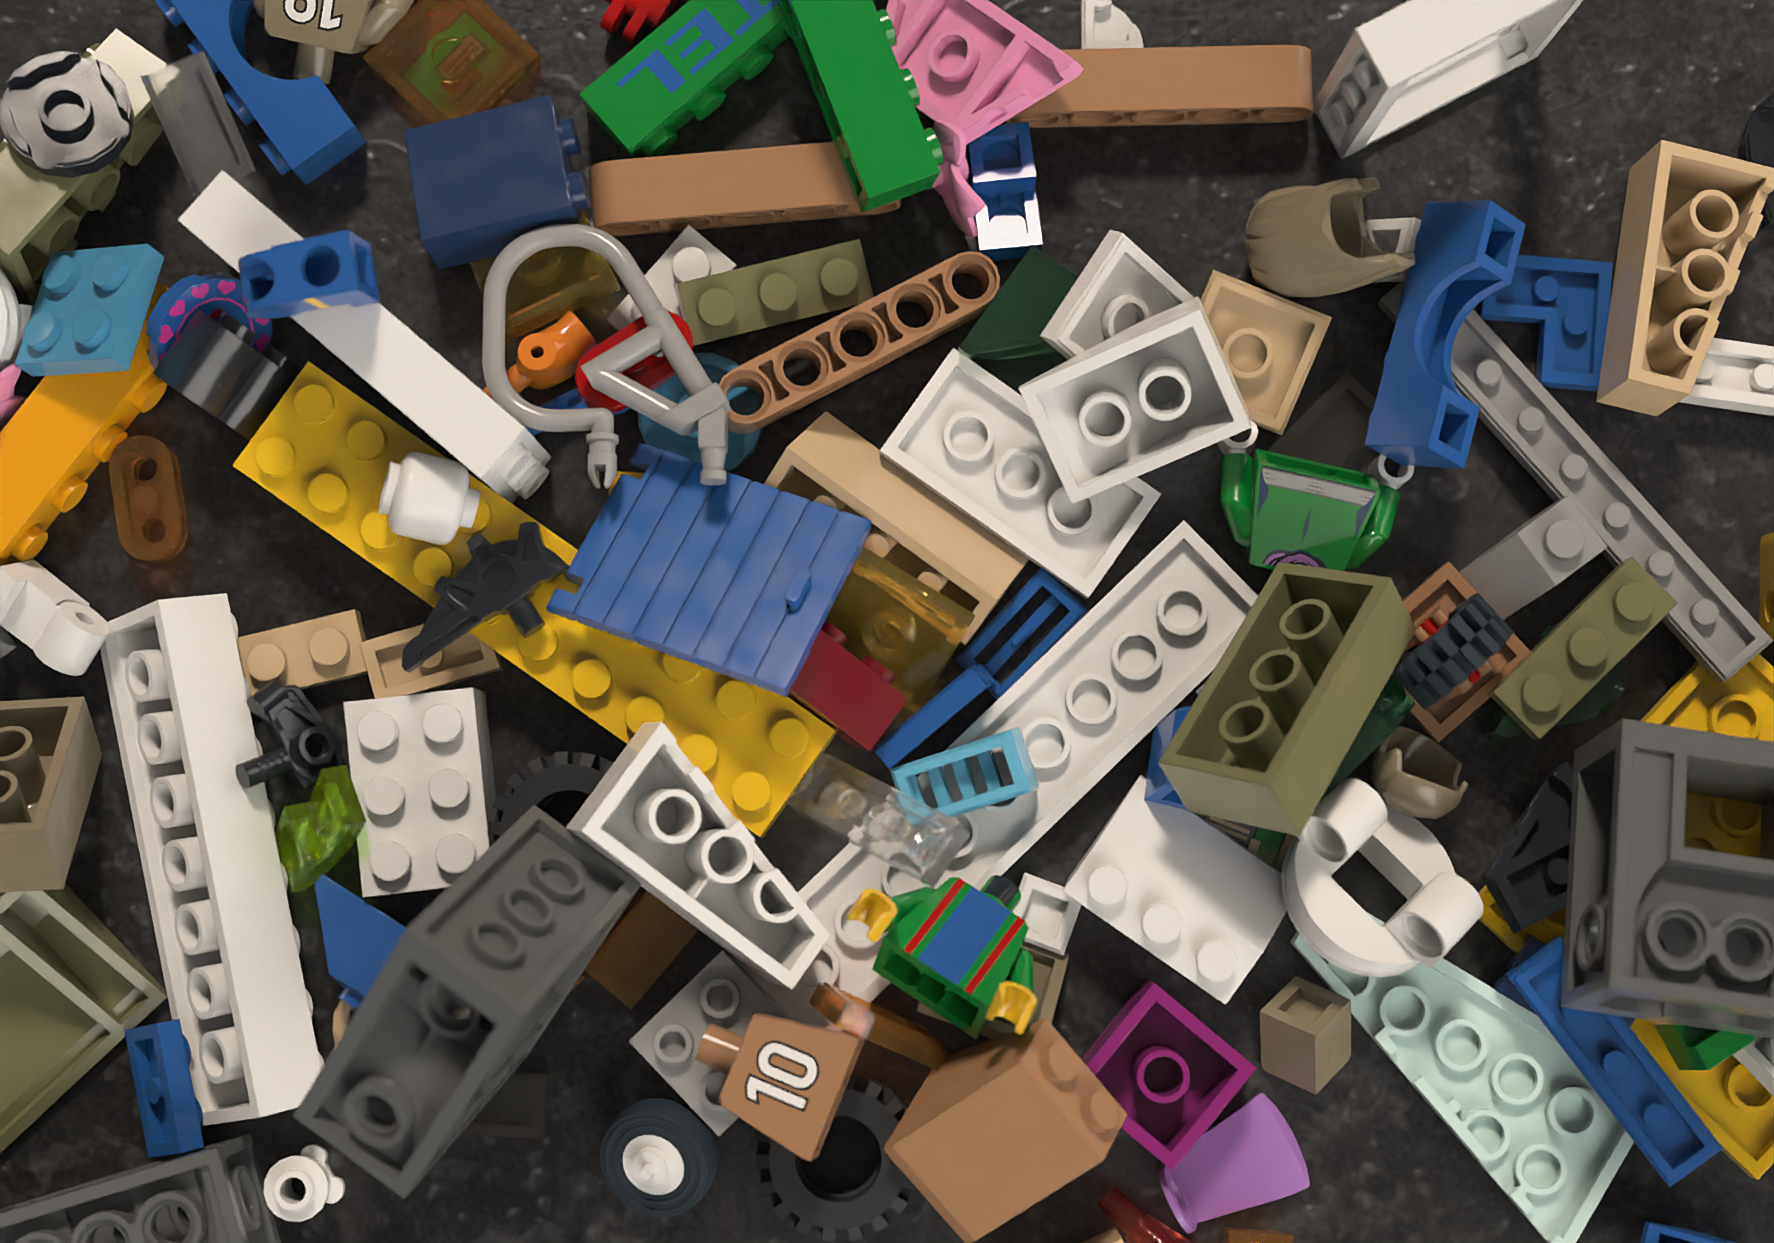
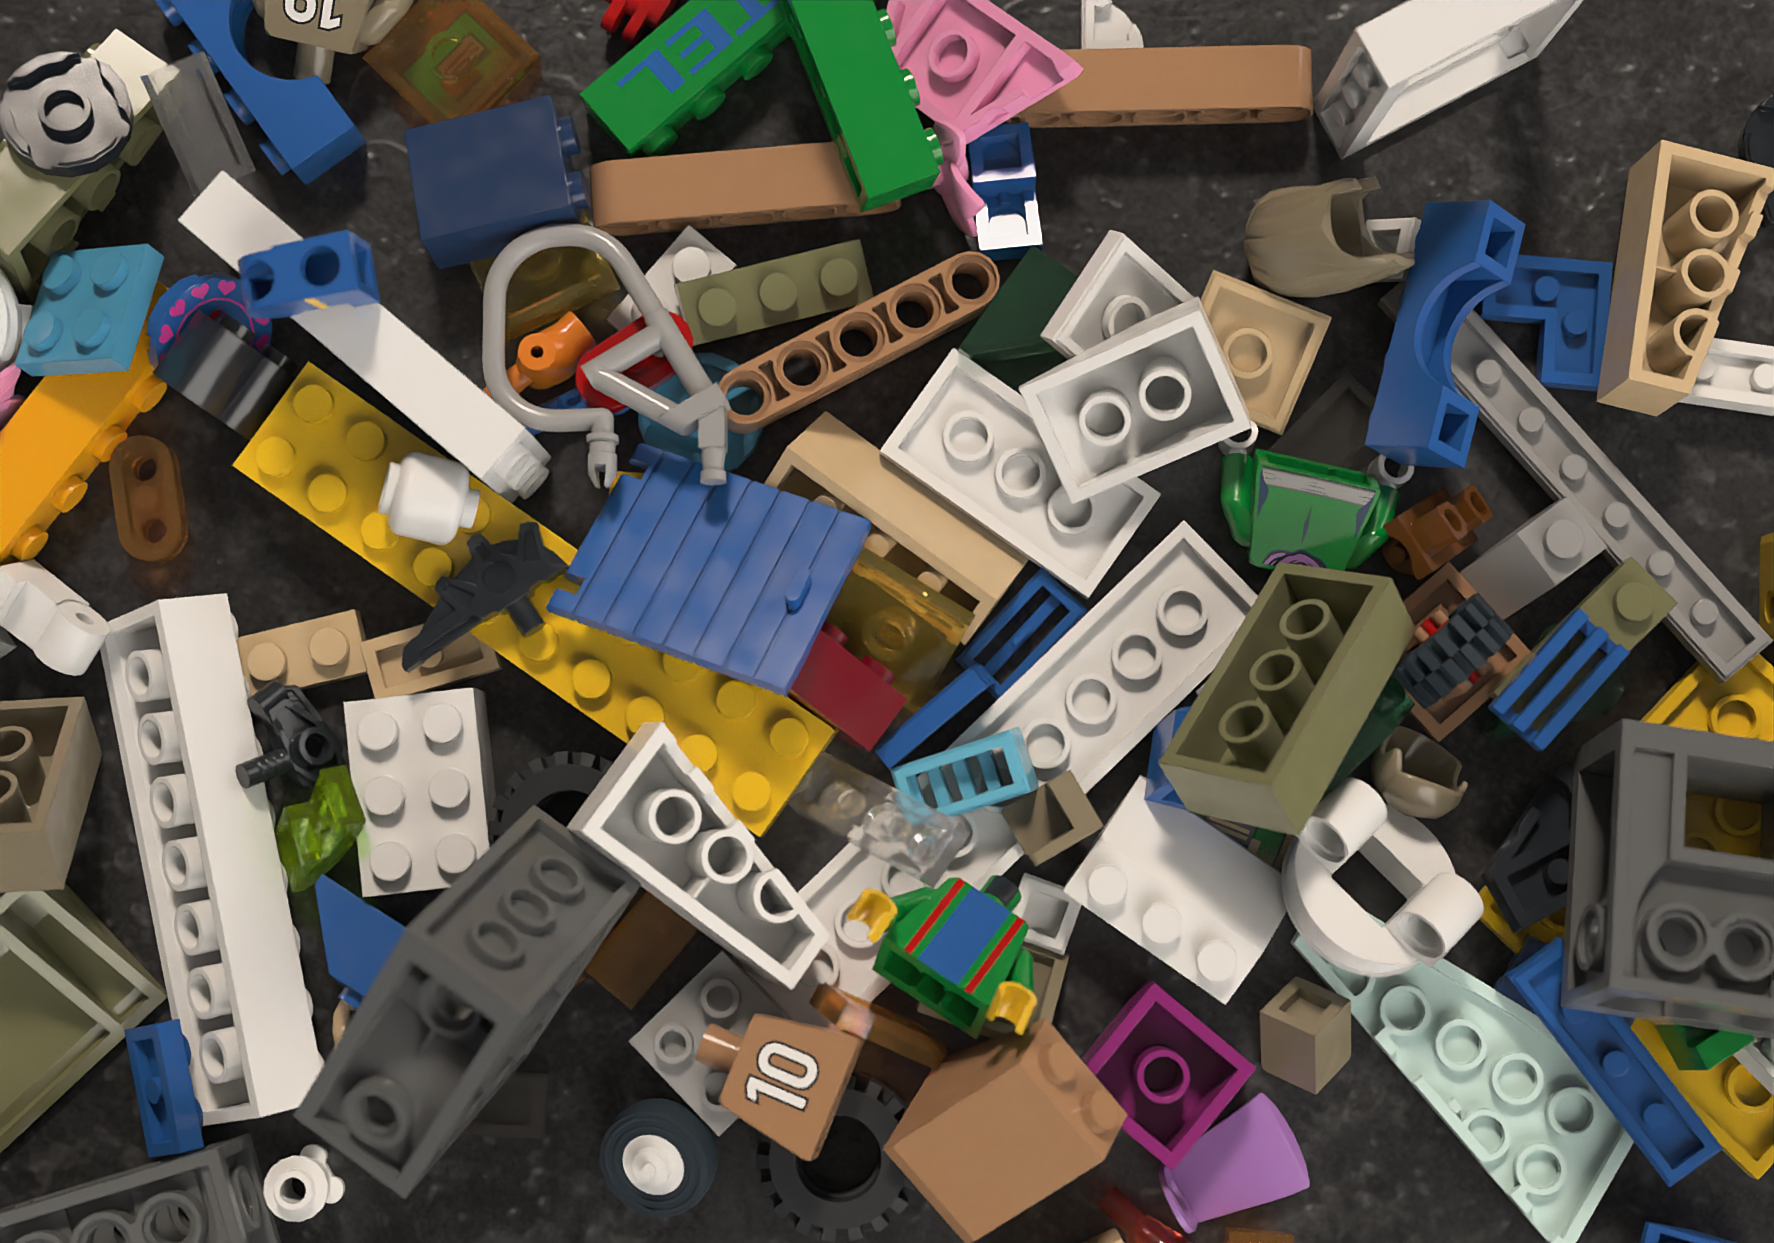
(1051, 818): none -> dark tan panel
(1434, 531): none -> reddish brown hips
(1595, 639): none -> blue tile

